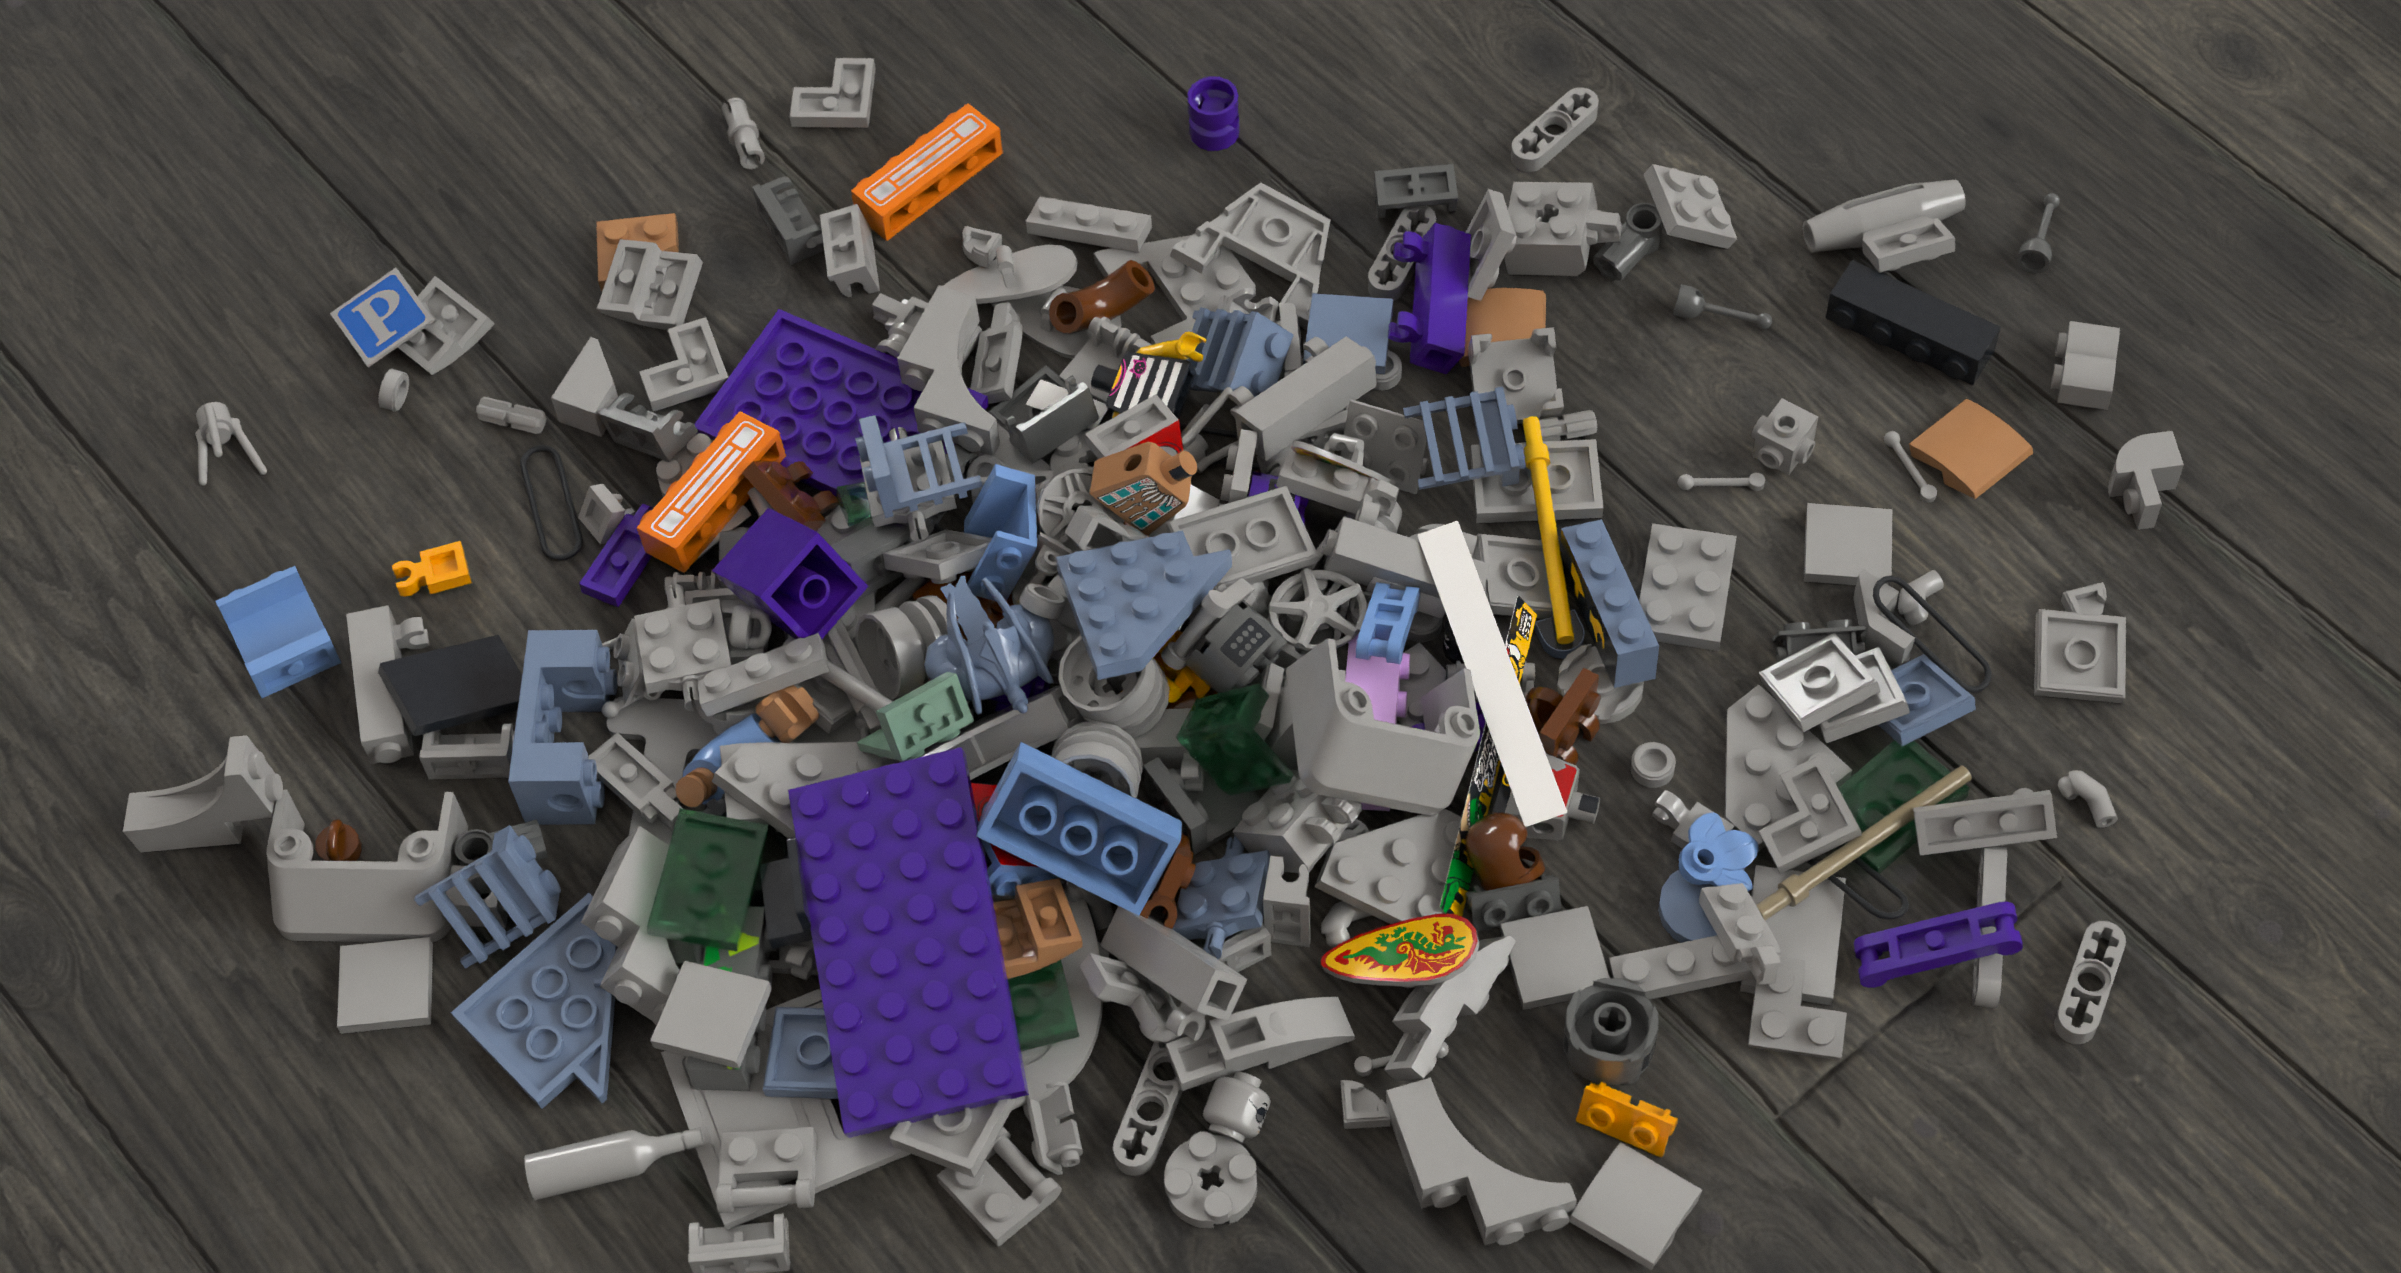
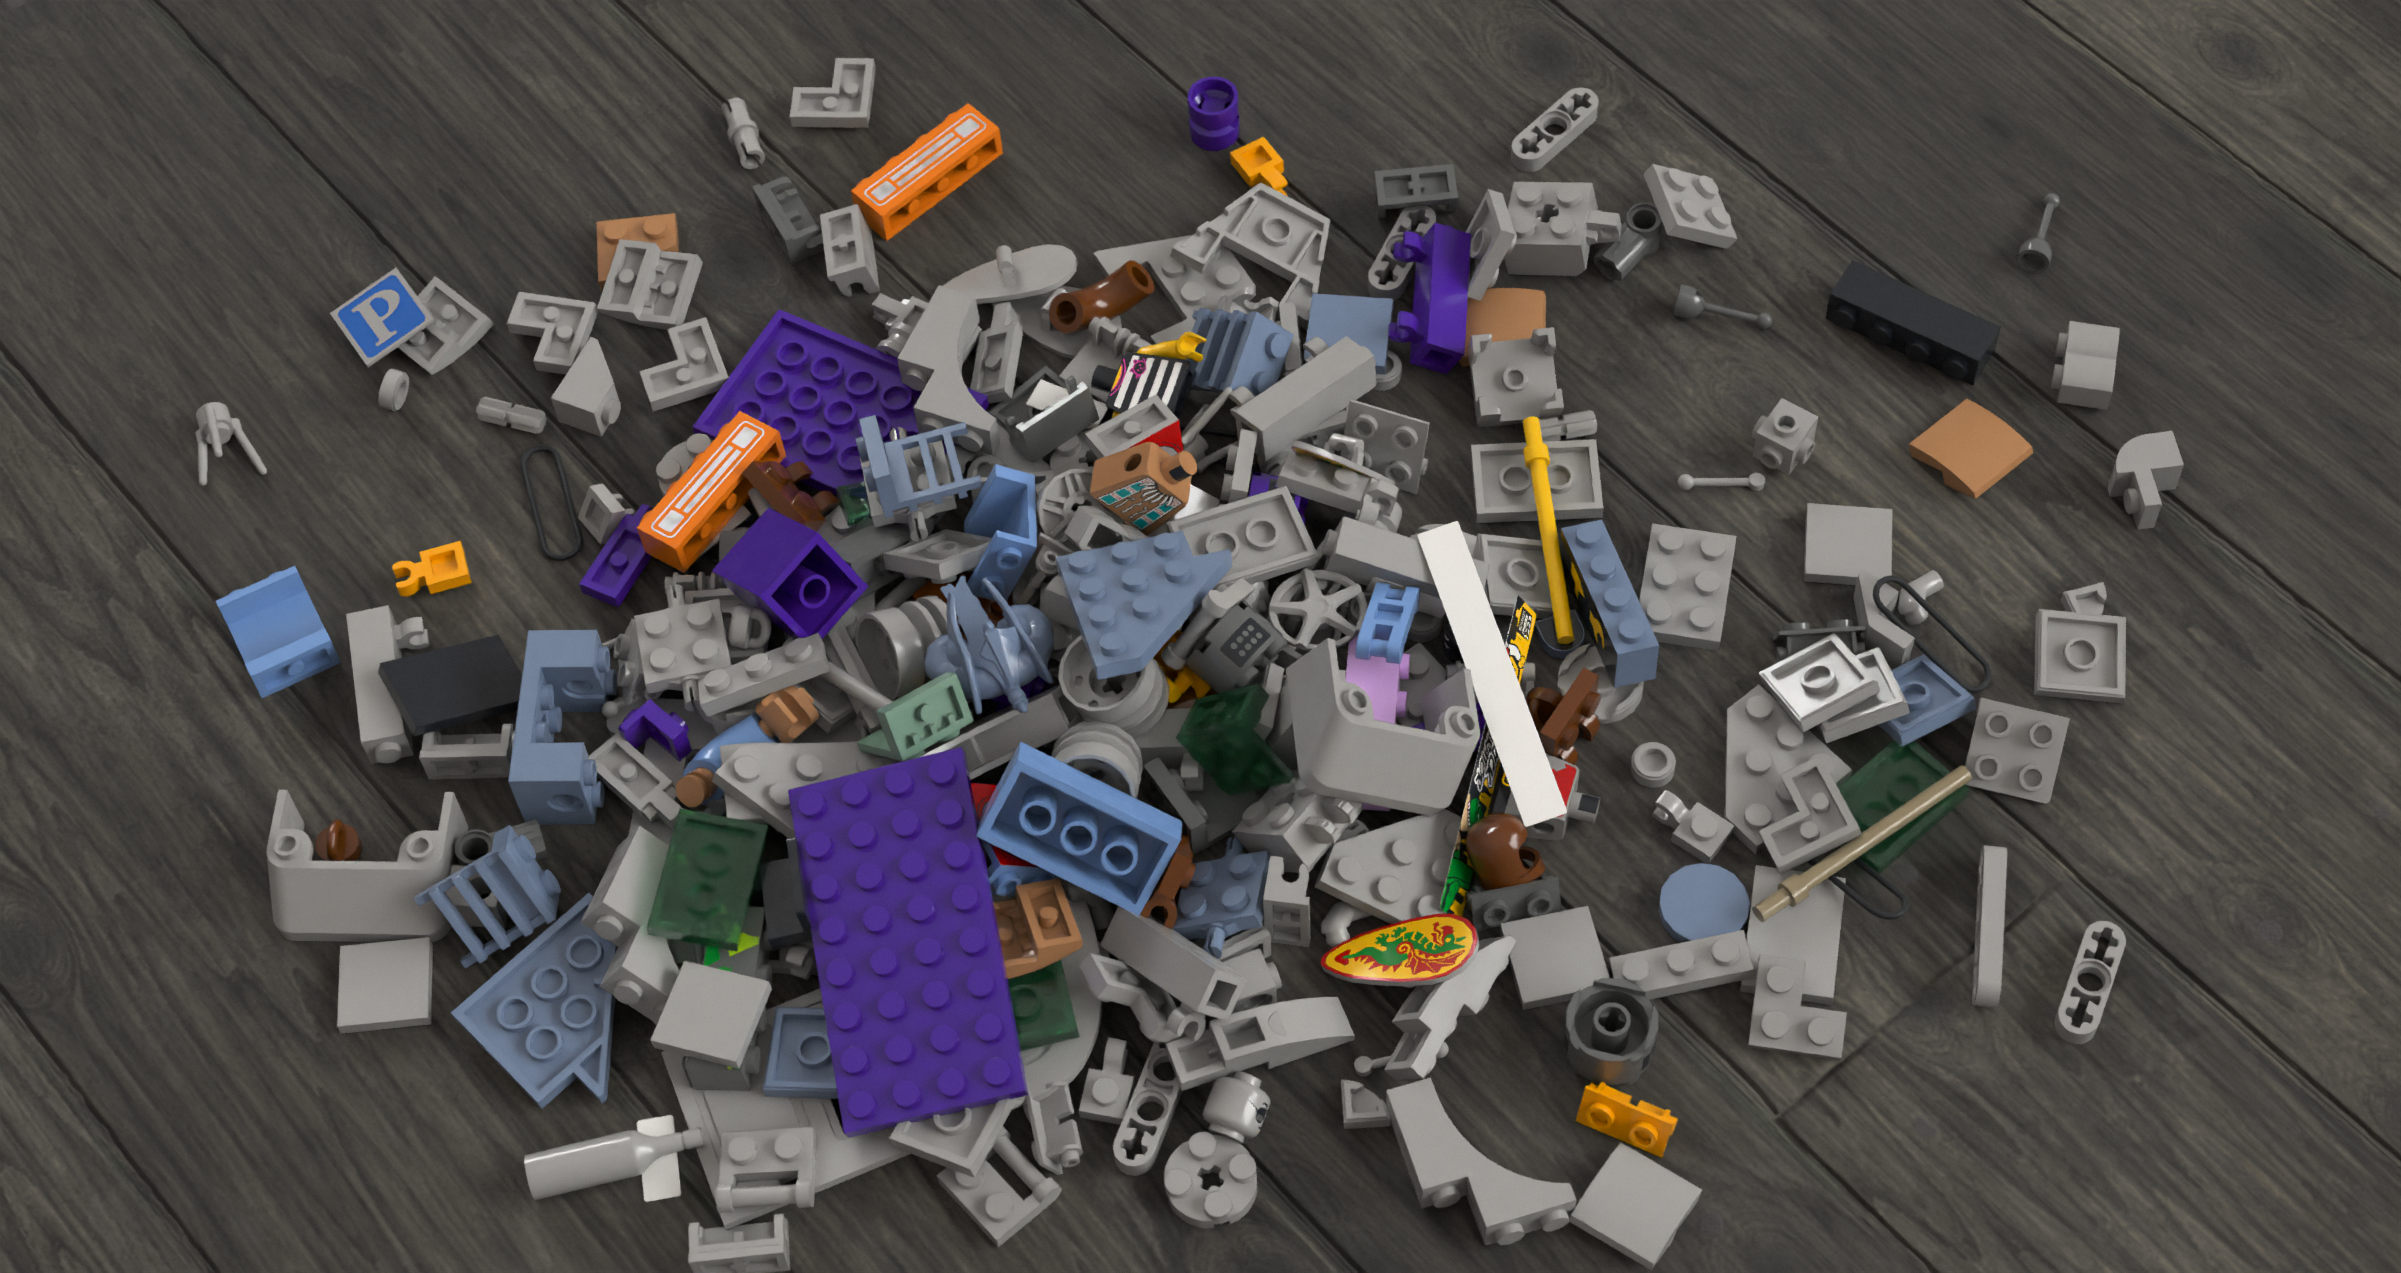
(209, 808): light grey arch -> none
(561, 324): none -> light grey plate
(646, 430): dark grey hinge -> none
(653, 722): none -> dark purple bracket
(662, 1176): none -> white sticker
(980, 245): light grey tile -> none
(1042, 601): light grey tile -> none
(1089, 224): light grey plate -> none
(1108, 1091): none -> light grey plate
(1259, 163): none -> light orange plate
(1261, 980): none -> light grey brick
(1494, 429): sand blue plate -> none
(1721, 851): medium blue plate -> none
(1742, 929): light grey hinge -> none
(1891, 225): light grey plate -> none
(1927, 492): light grey hinge -> none
(1937, 943): dark purple plate -> none
(1985, 822): light grey piece -> none
(2015, 750): none -> light grey bracket
(2093, 792): light grey arm -> none

